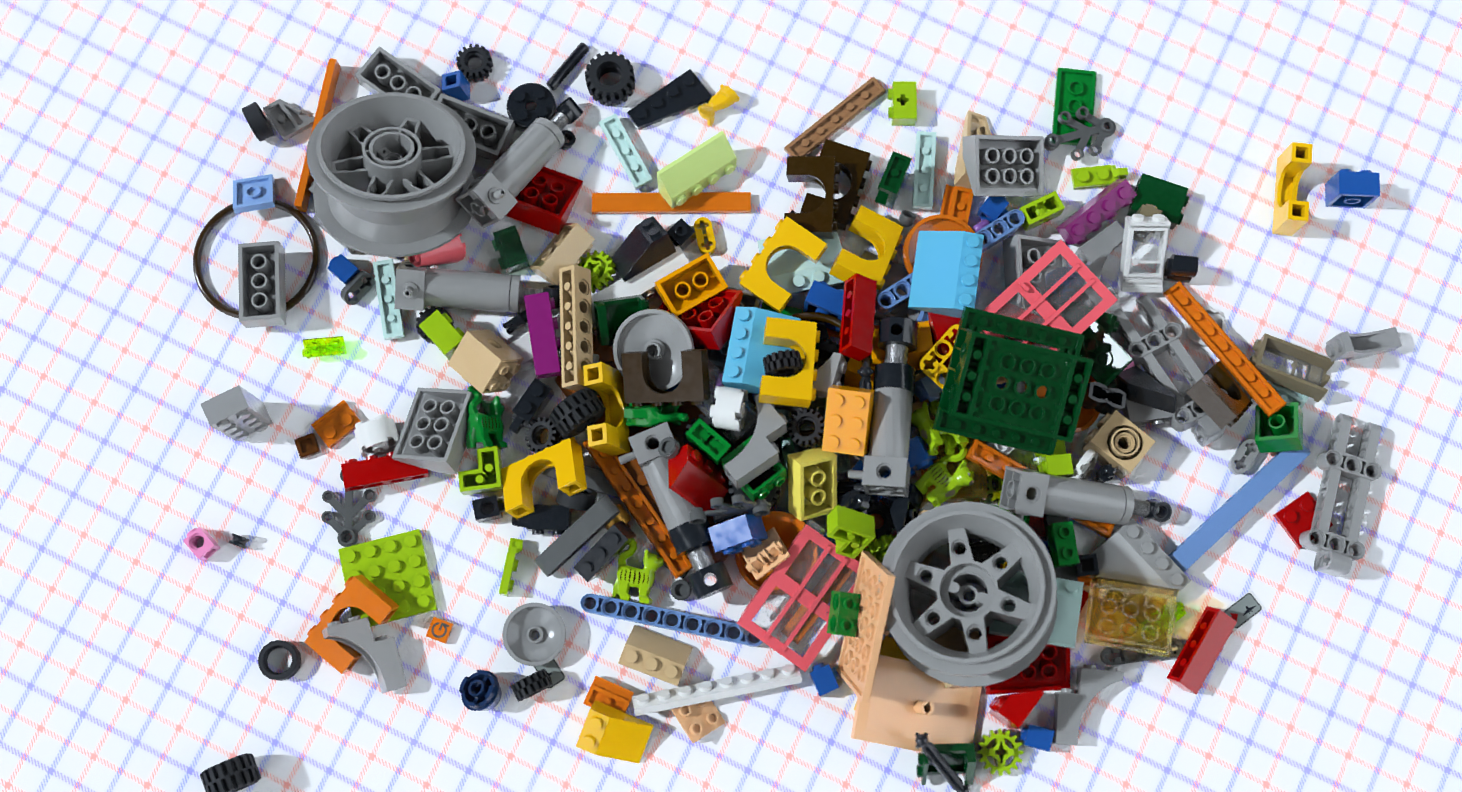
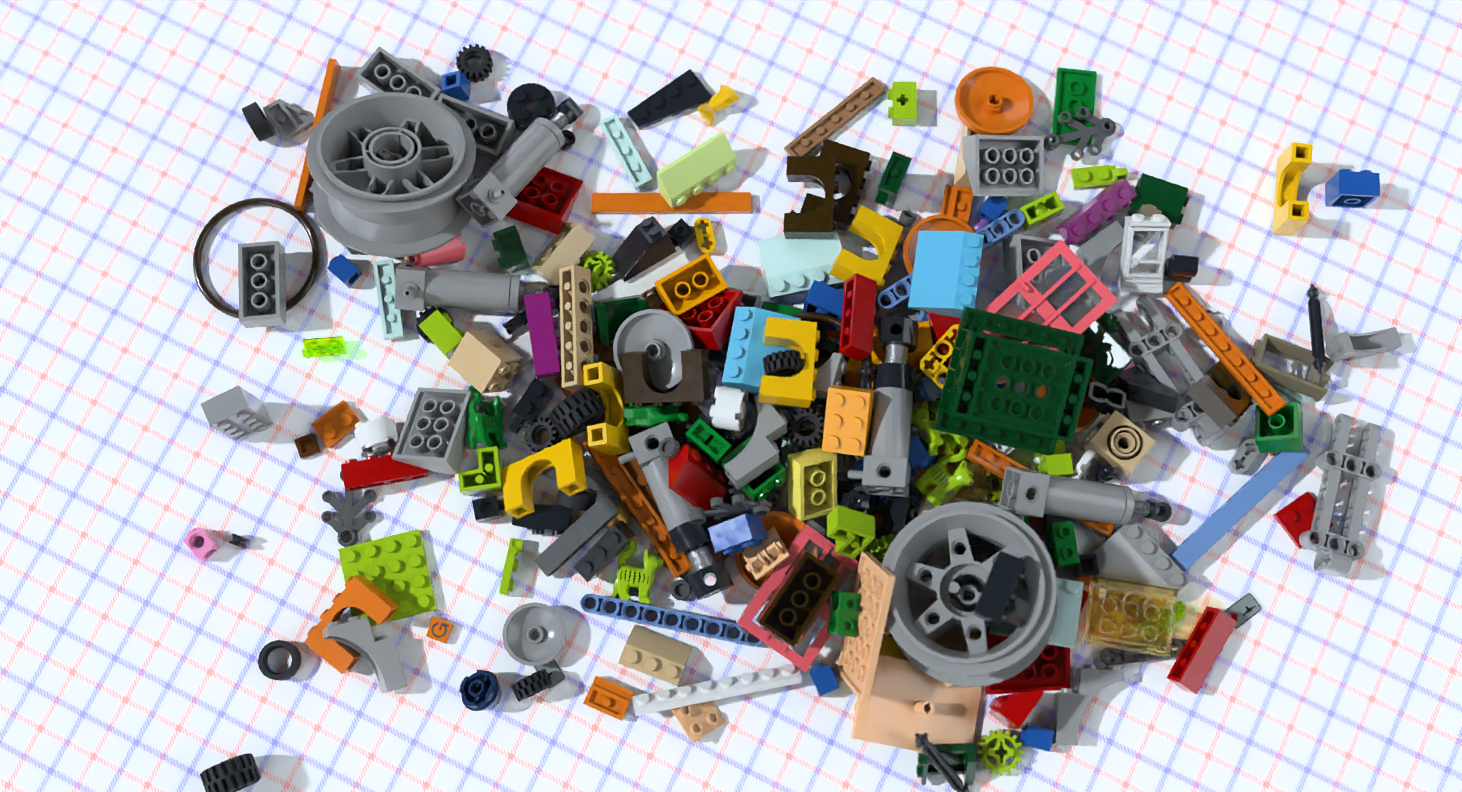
(253, 193): light blue plate -> none
(357, 287): dark grey beam -> none
(567, 66): black axle -> none
(605, 64): black tyre -> none
(614, 734): yellow slope -> none
(787, 236): yellow arch -> none
(798, 598): none -> dark brown brick
(924, 170): light aqua plate -> none
(994, 101): none -> orange dish
(1000, 588): none -> black brick
(1316, 329): none -> black wheel

